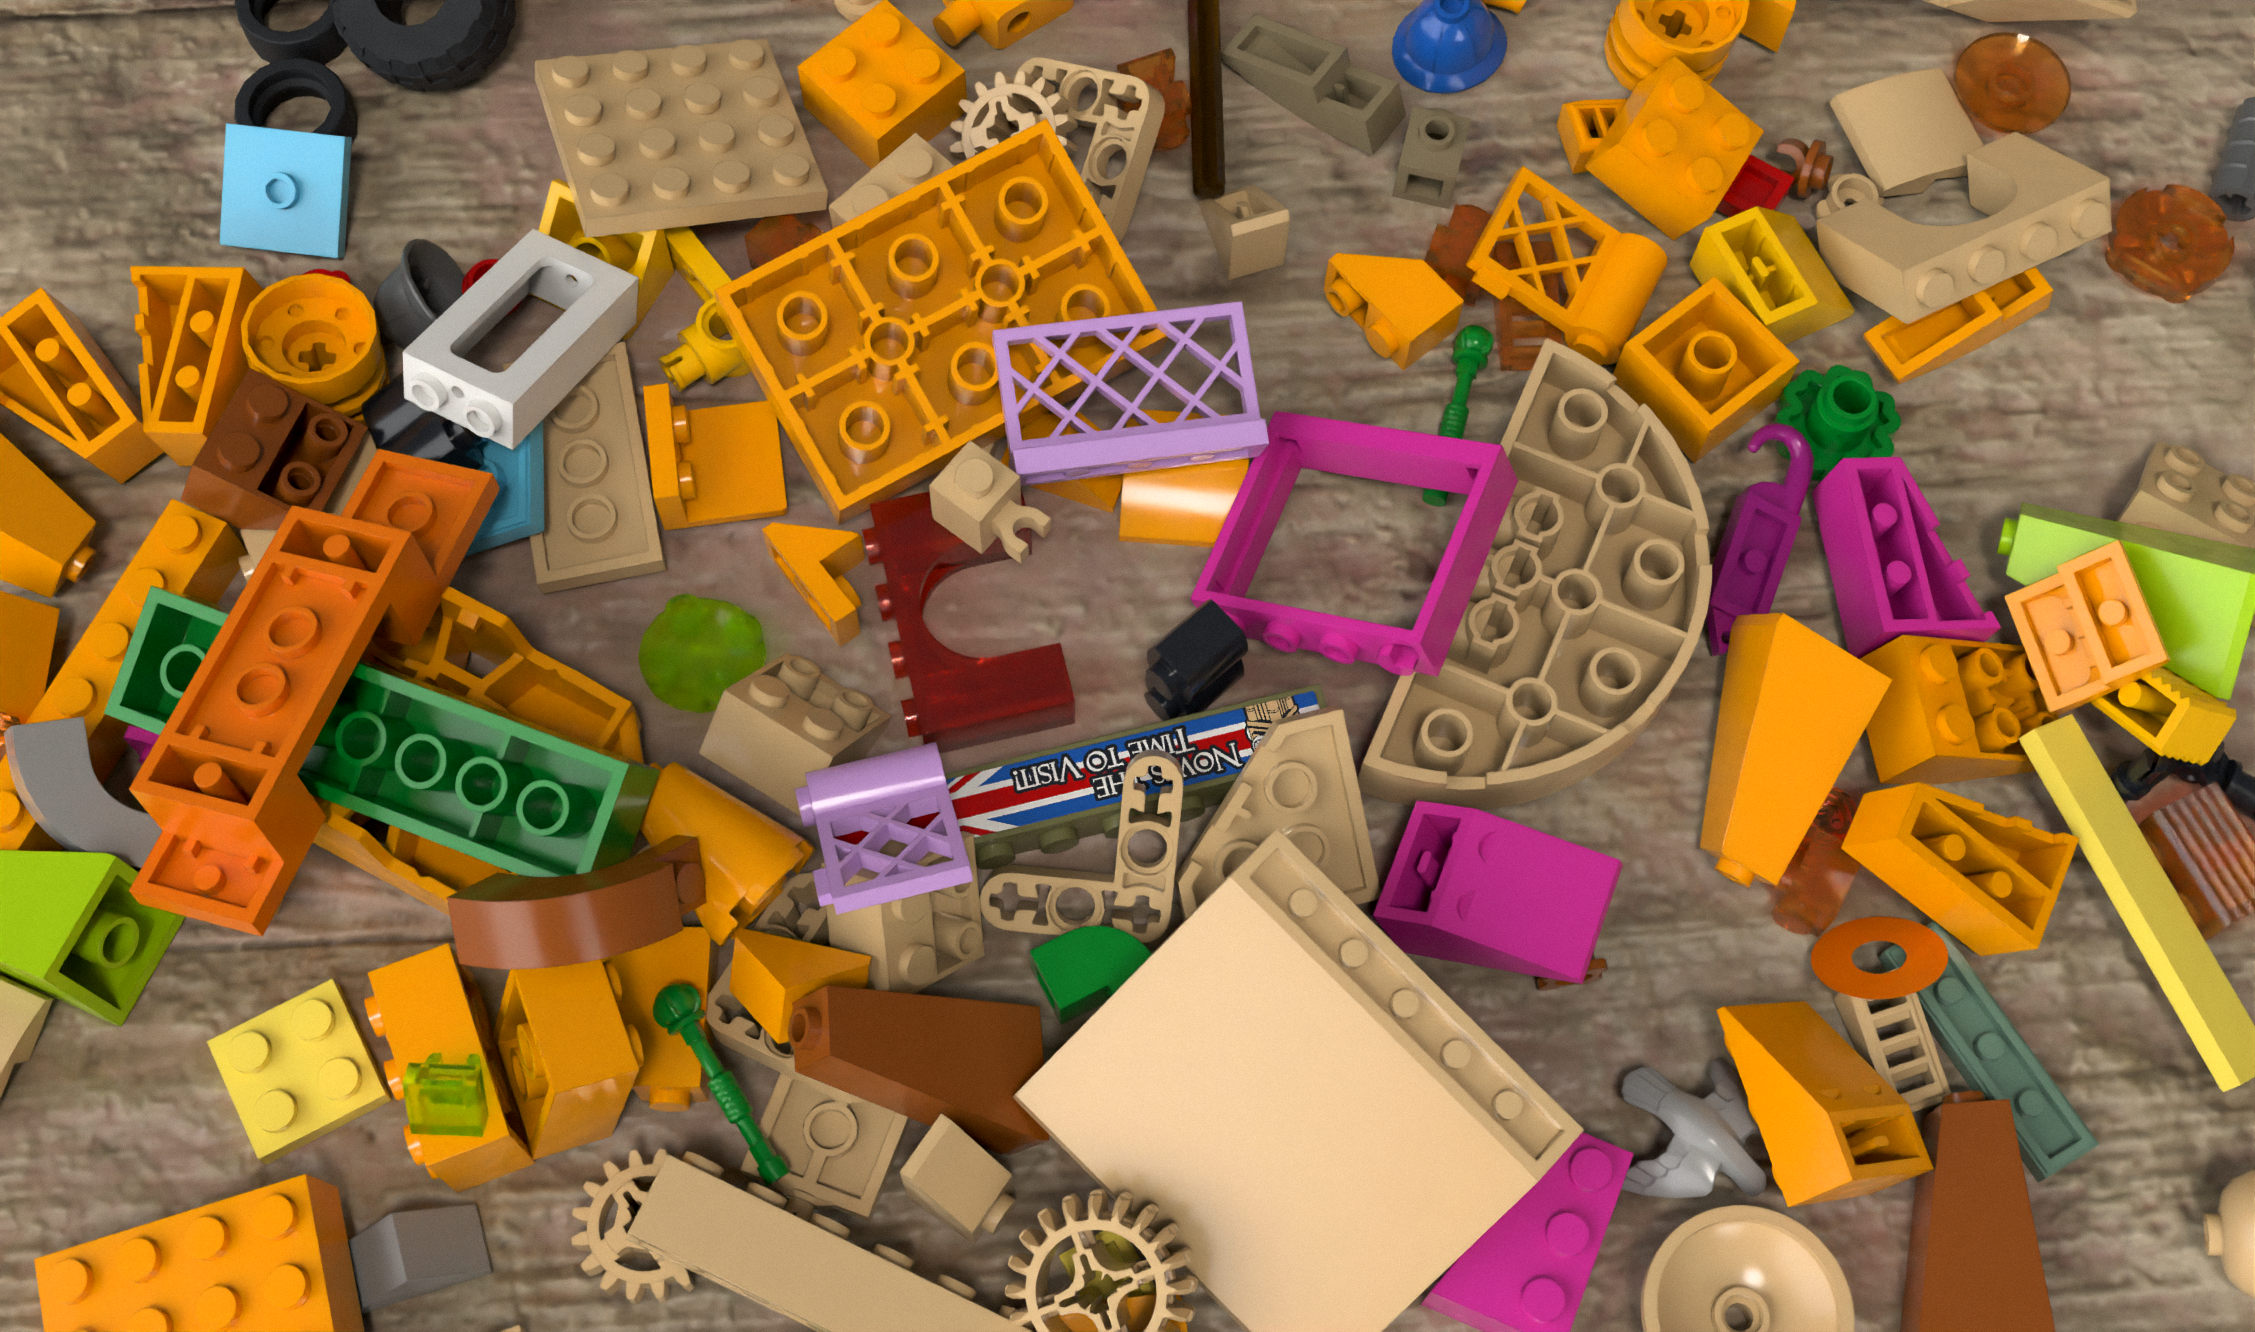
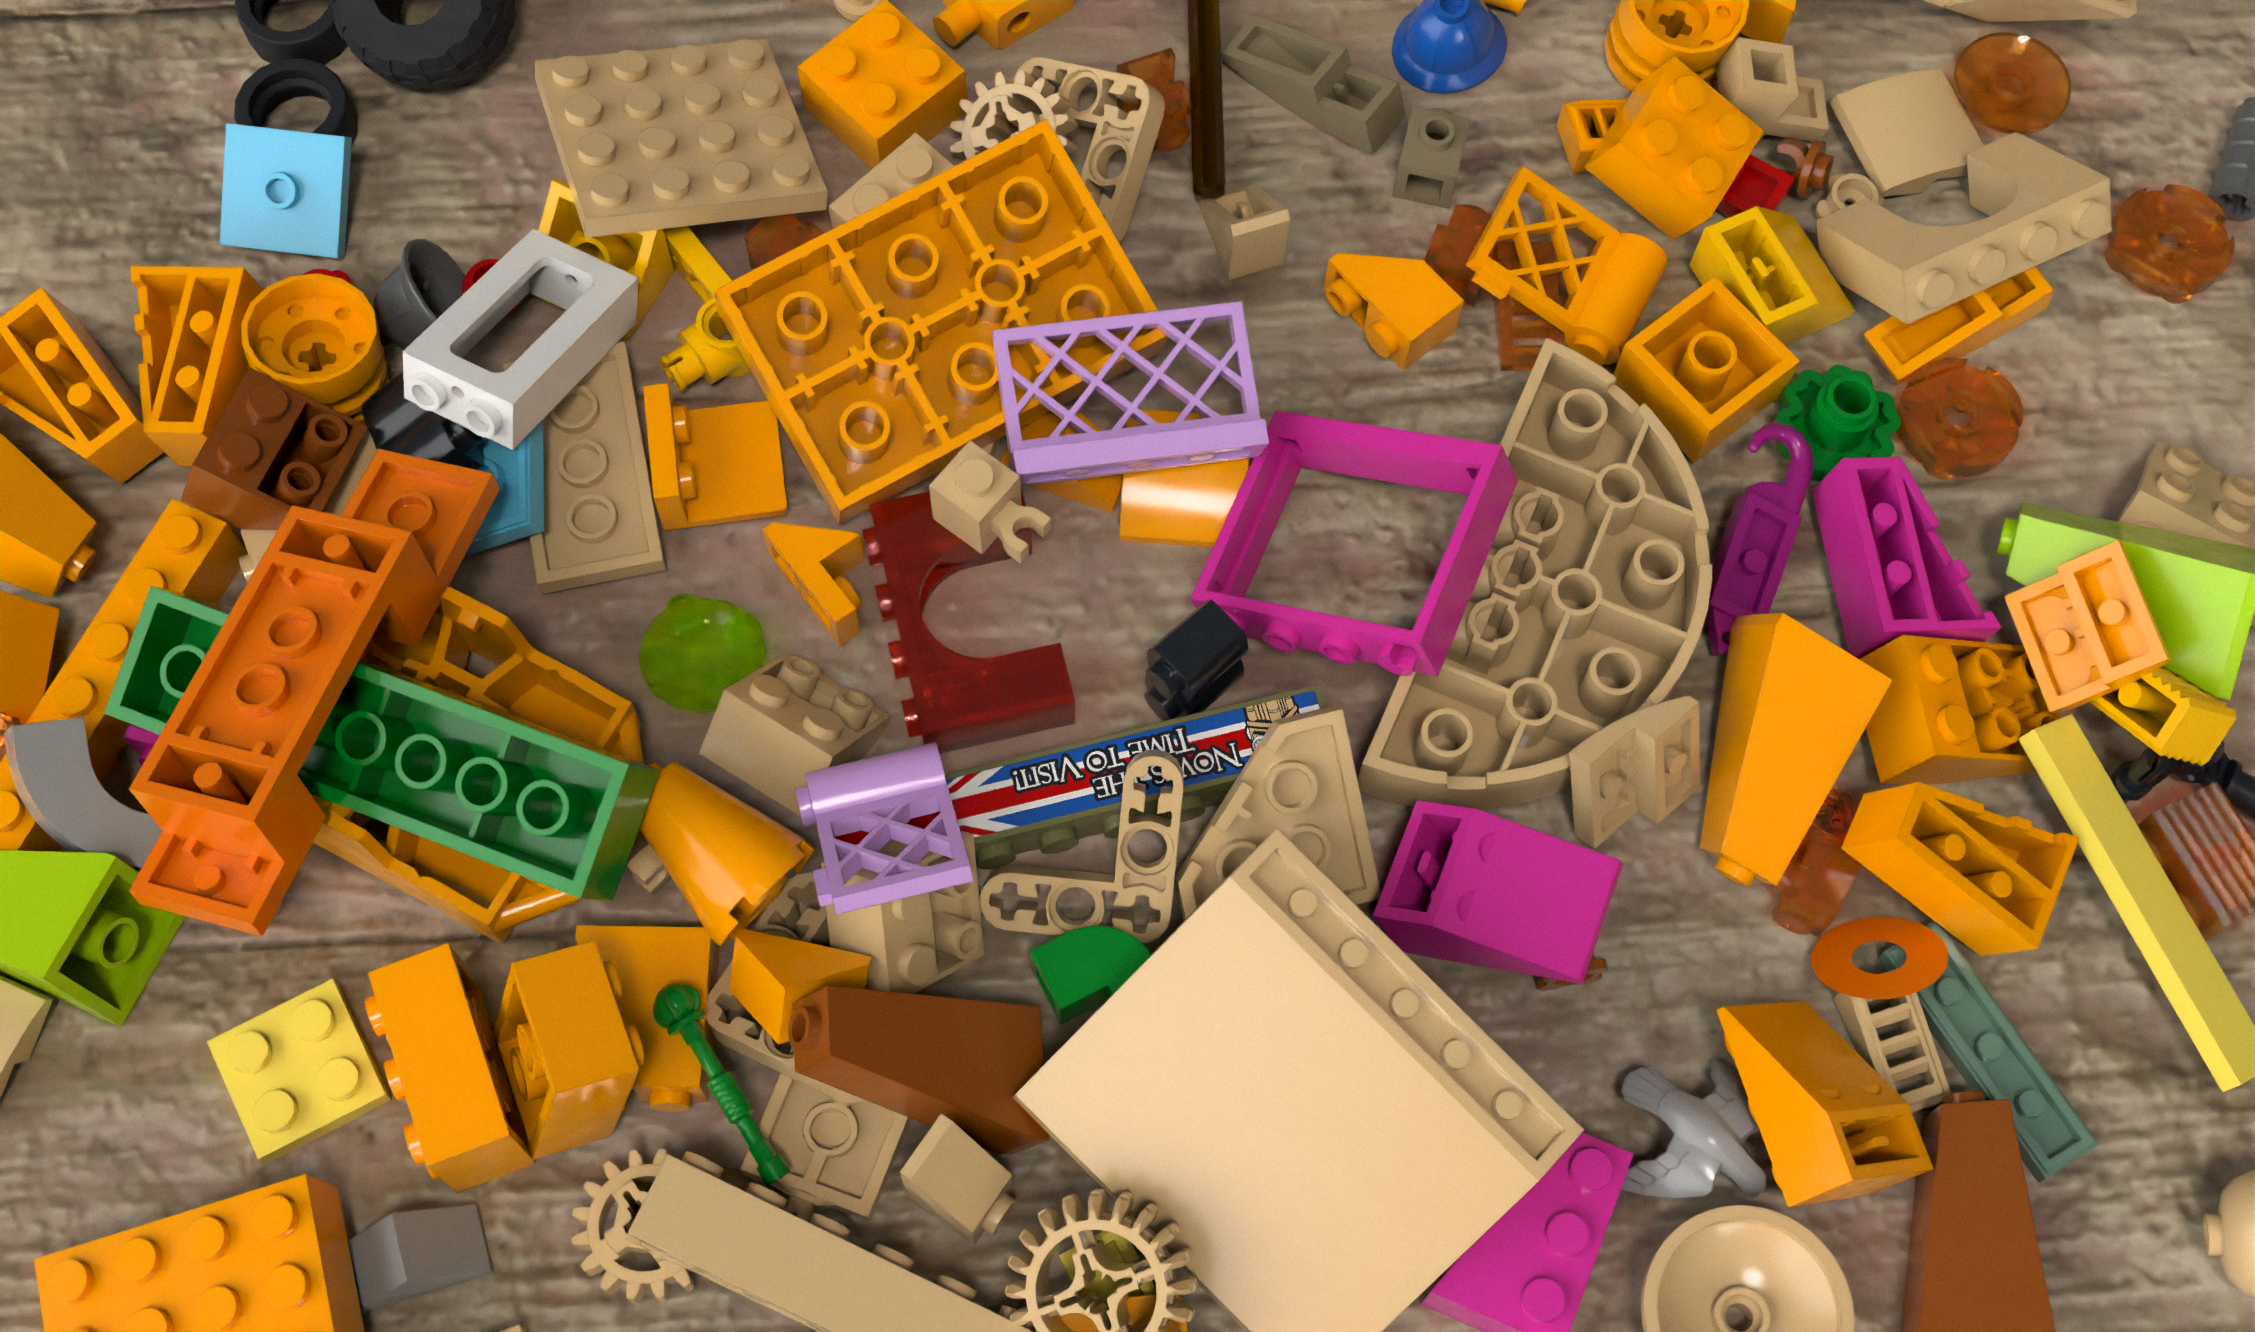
(446, 1097): clear neon green tile -> none
(578, 917): dark orange arch -> none
(1470, 354): green piece -> none
(1636, 766): none -> tan slope
(1764, 86): none -> tan brick
(1951, 449): none -> clear orange plate

